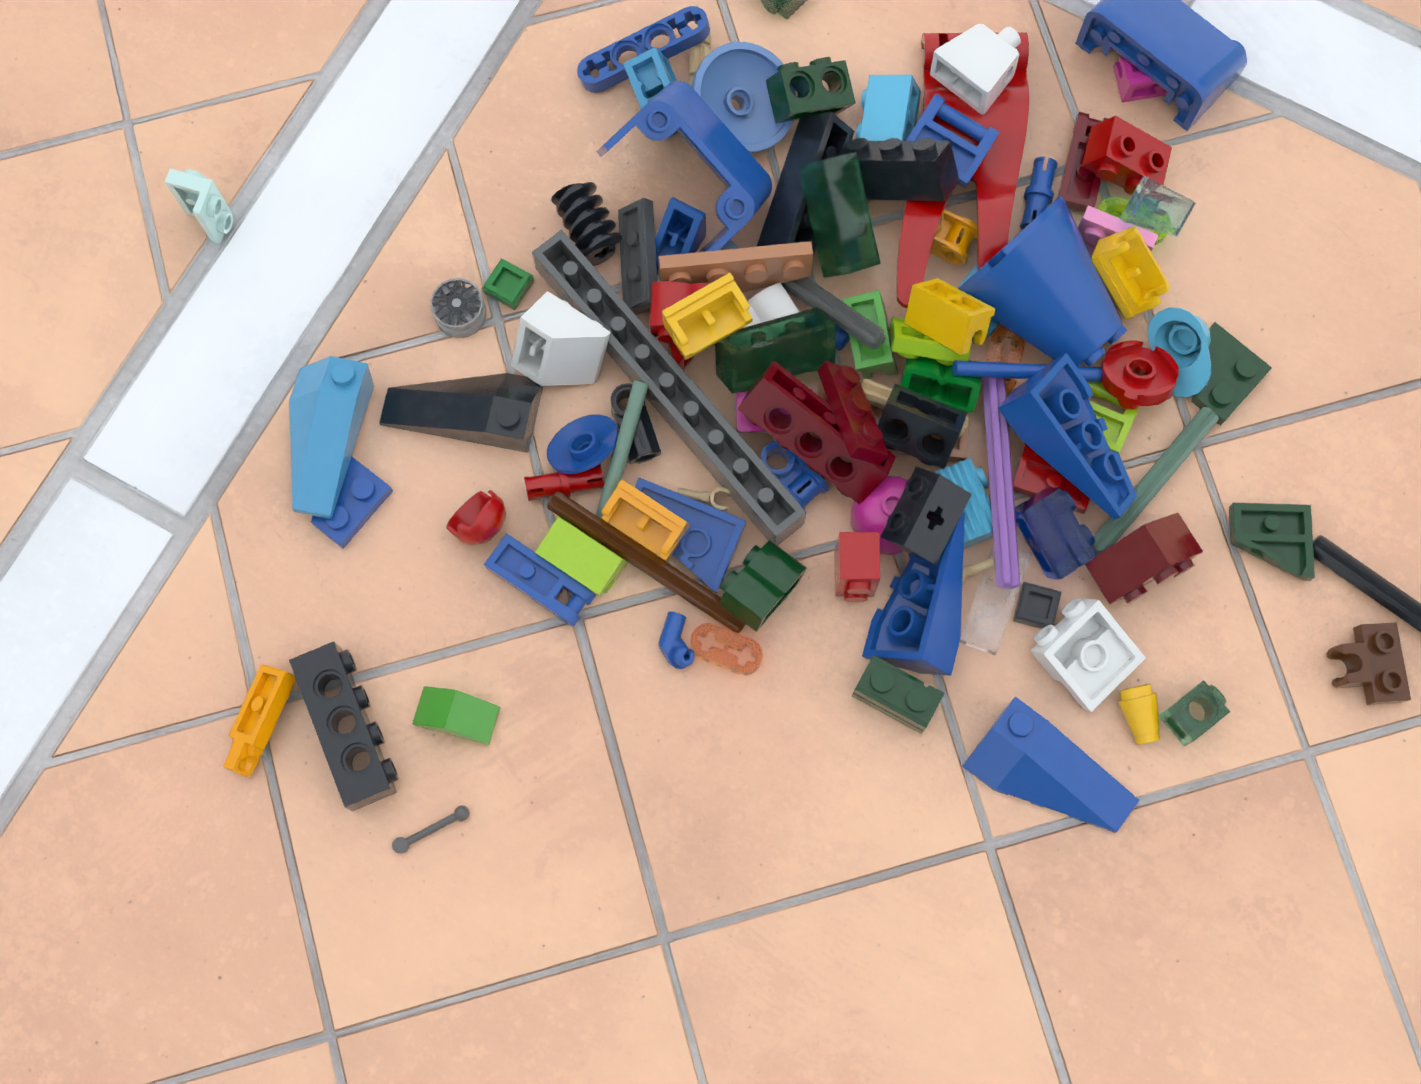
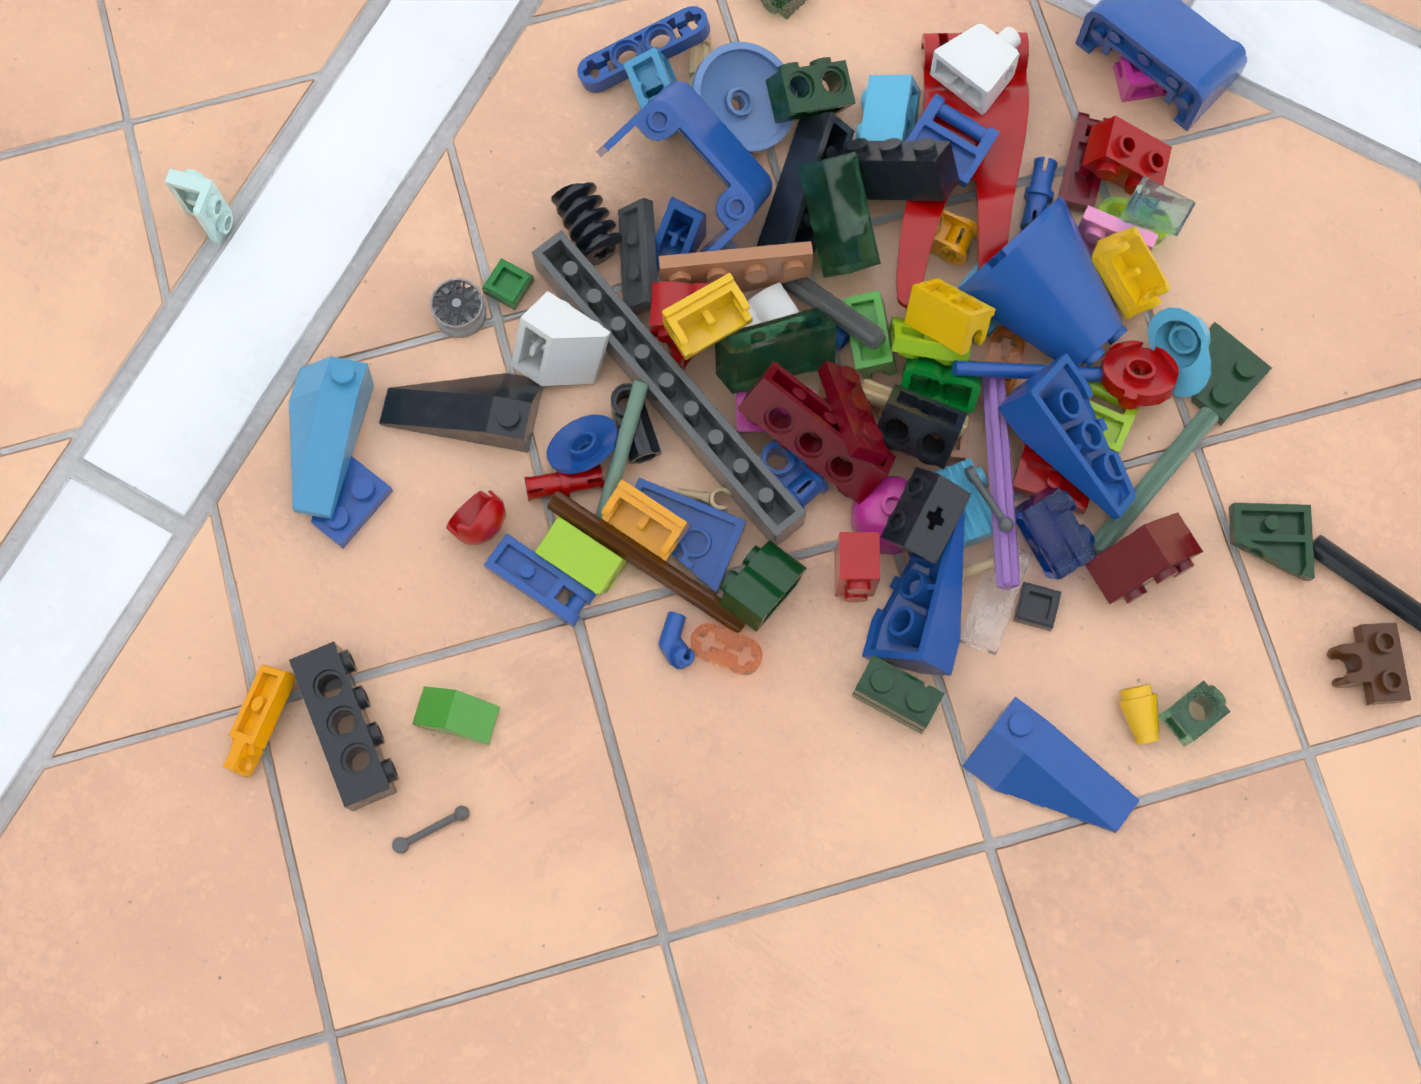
(1005, 523): none -> dark grey hinge
(1087, 652): white plate -> none

